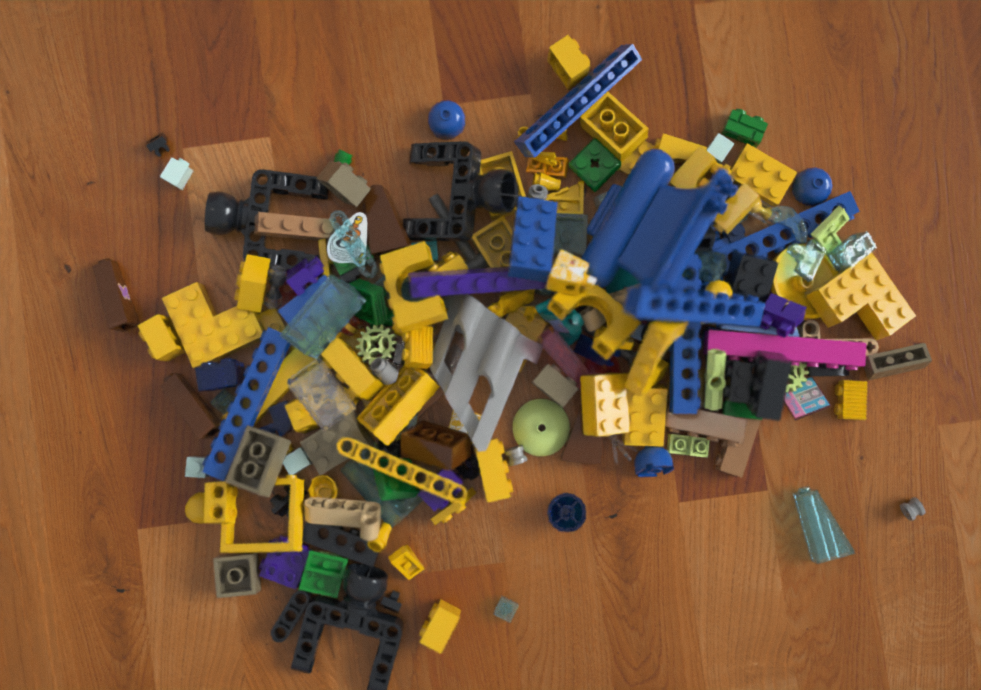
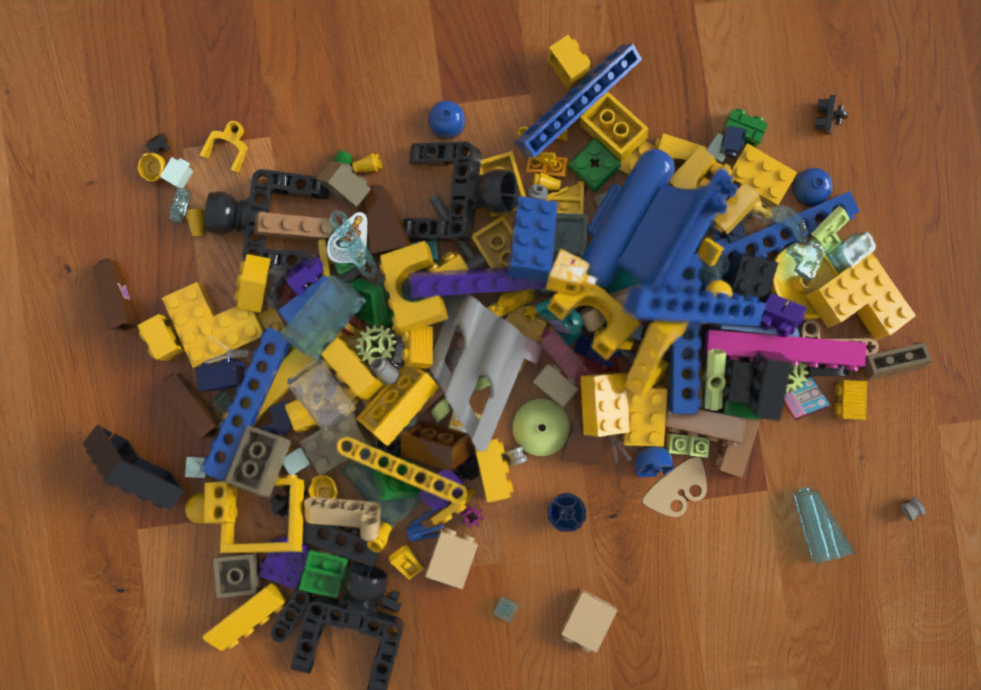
(124, 467): none -> black piece
(151, 166): none -> yellow hair
(179, 205): none -> clear light blue beam
(196, 221): none -> yellow cone
(229, 135): none -> yellow piece
(230, 353): none -> clear plant
(246, 617): none -> yellow slope
(368, 164): none -> yellow cone
(418, 532): none -> blue plant
(440, 626): yellow brick -> none
(442, 408): none -> yellowish green piece
(451, 558): none -> tan brick
(475, 520): none -> magenta gear
(588, 621): none -> tan brick
(666, 490): none -> tan piece
(709, 251): none -> yellow tile
(732, 141): none -> dark blue brick
(828, 106): none -> black hips

